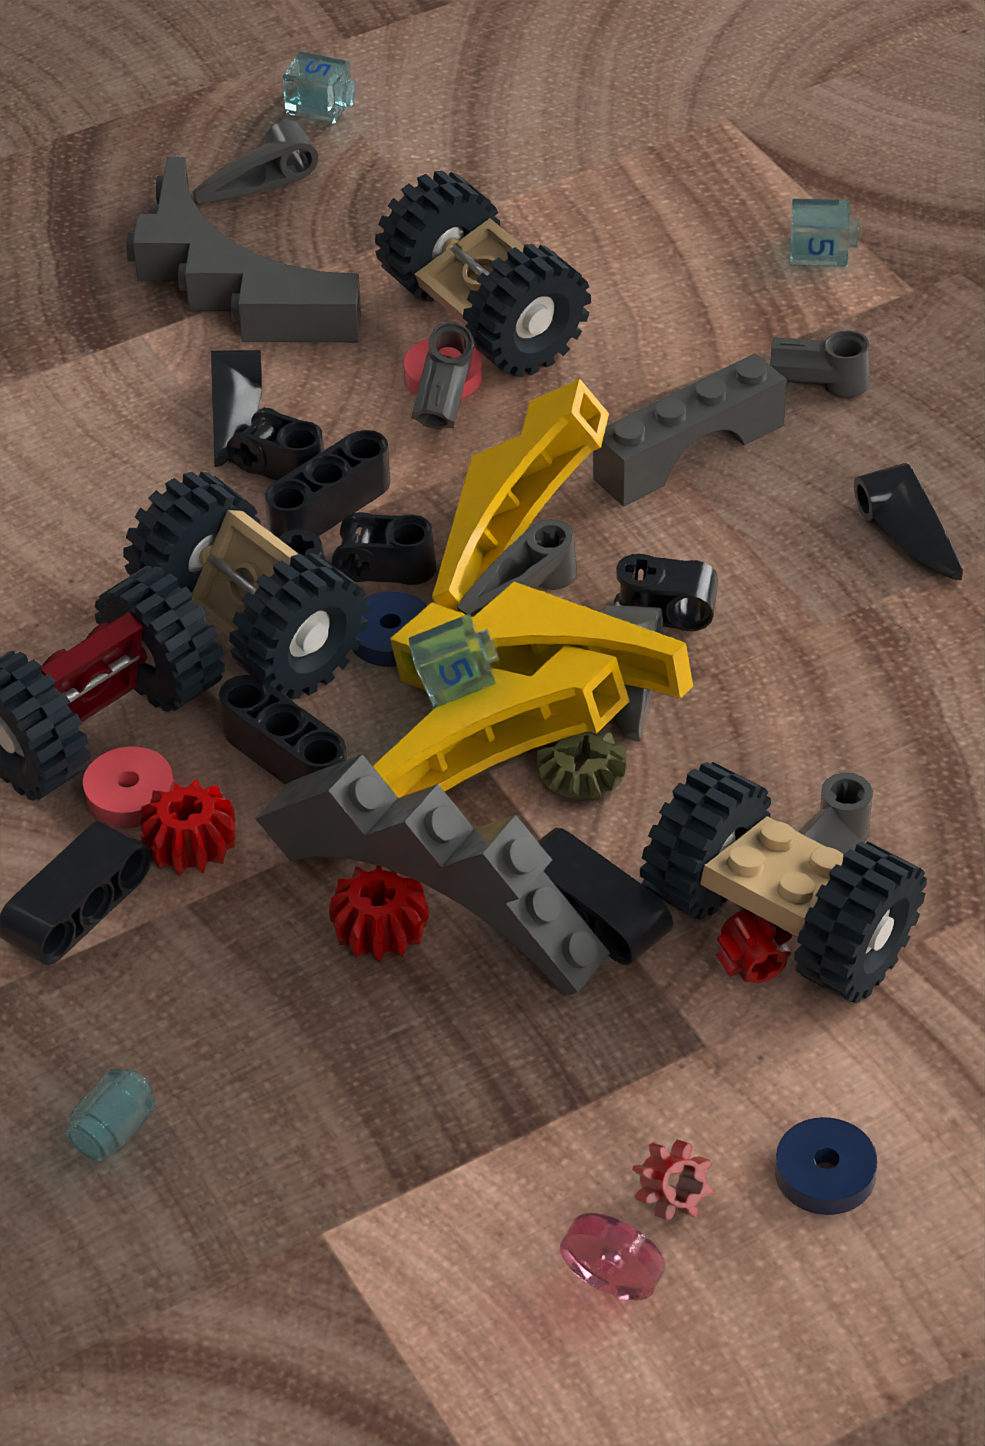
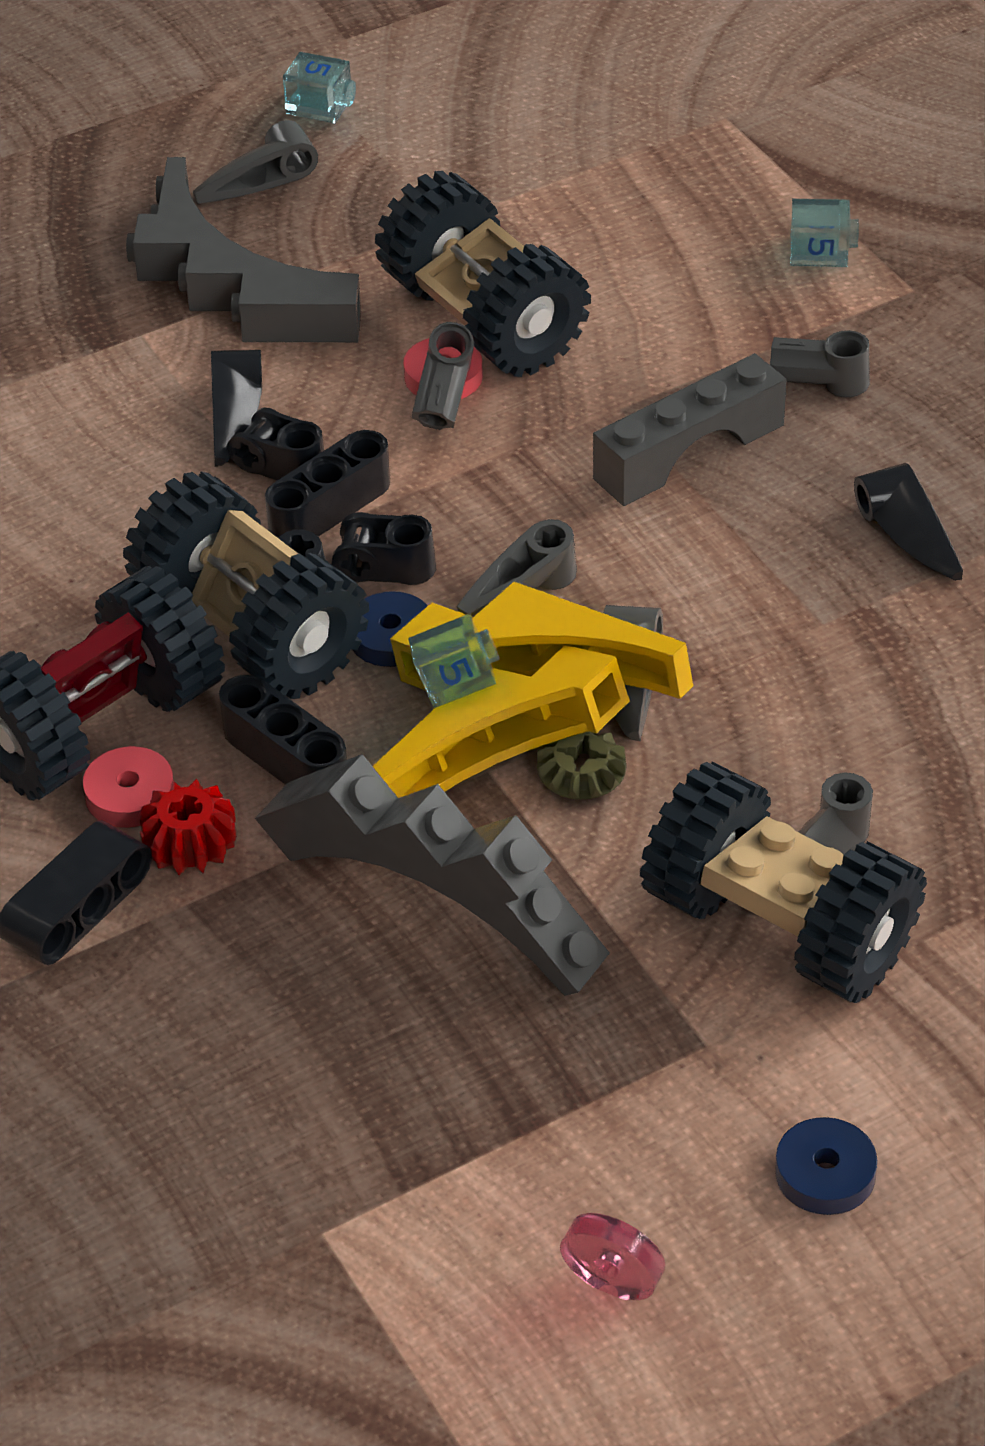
(110, 1113): clear light blue brick -> none
(378, 912): red gear -> none
(515, 481): yellow arch -> none
(610, 901): black beam -> none
(678, 587): black piece -> none
(691, 1183): red gear -> none
(753, 947): red gear -> none

